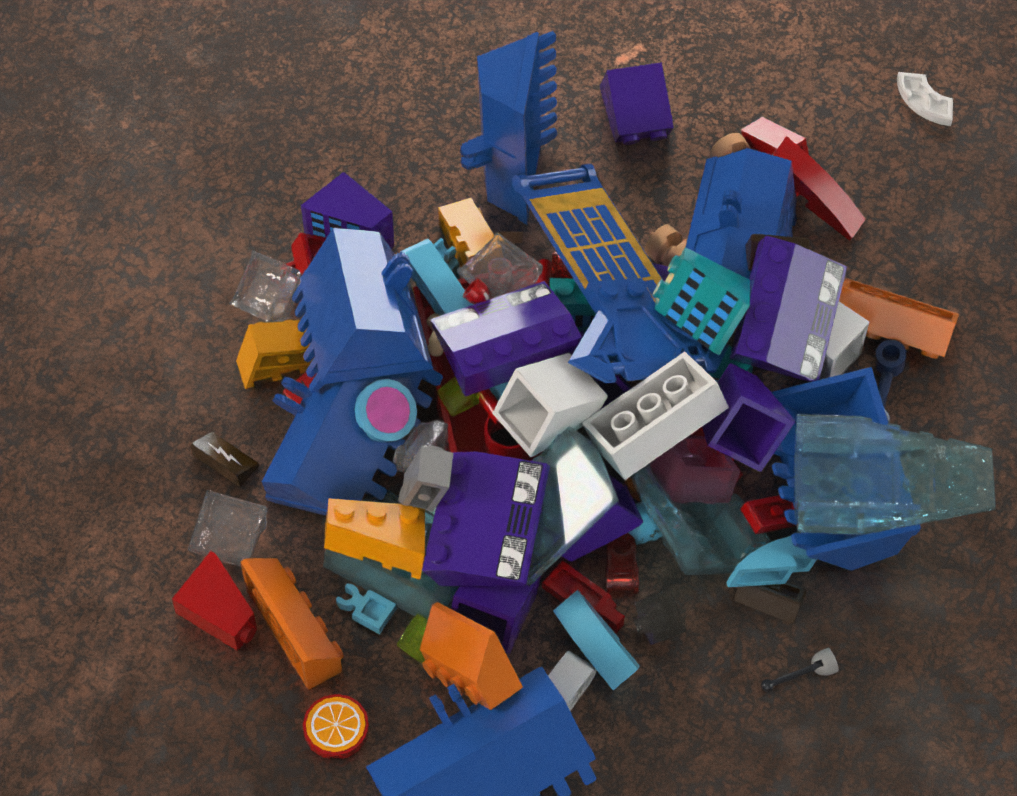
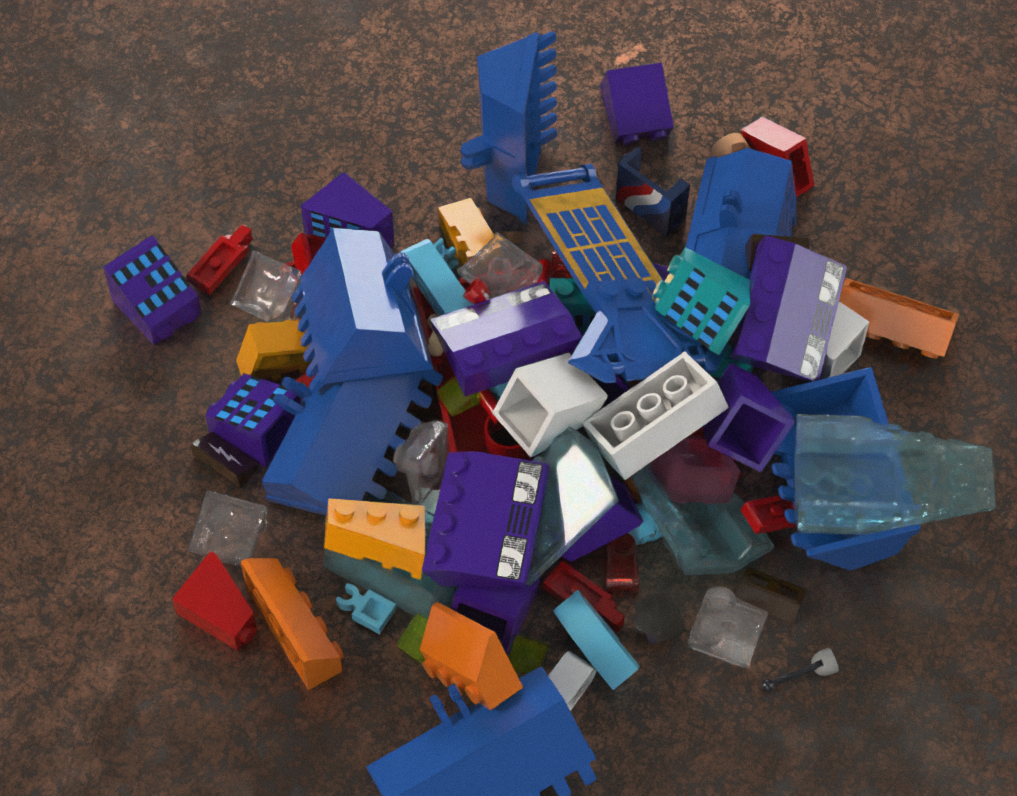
(151, 290): none -> dark purple slope
(220, 260): none -> red hinge
(250, 417): none -> dark purple slope
(336, 726): tile -> none
(385, 410): tile -> none
(426, 478): light grey hinge -> none
(528, 653): none -> clear neon green slope
(646, 199): none -> dark blue panel
(664, 244): light nougat wheel -> none
(727, 627): none -> clear slope
(770, 564): medium azure slope -> none
(823, 193): red slope -> none
(889, 363): dark blue piece -> none
(923, 99): white tile -> none

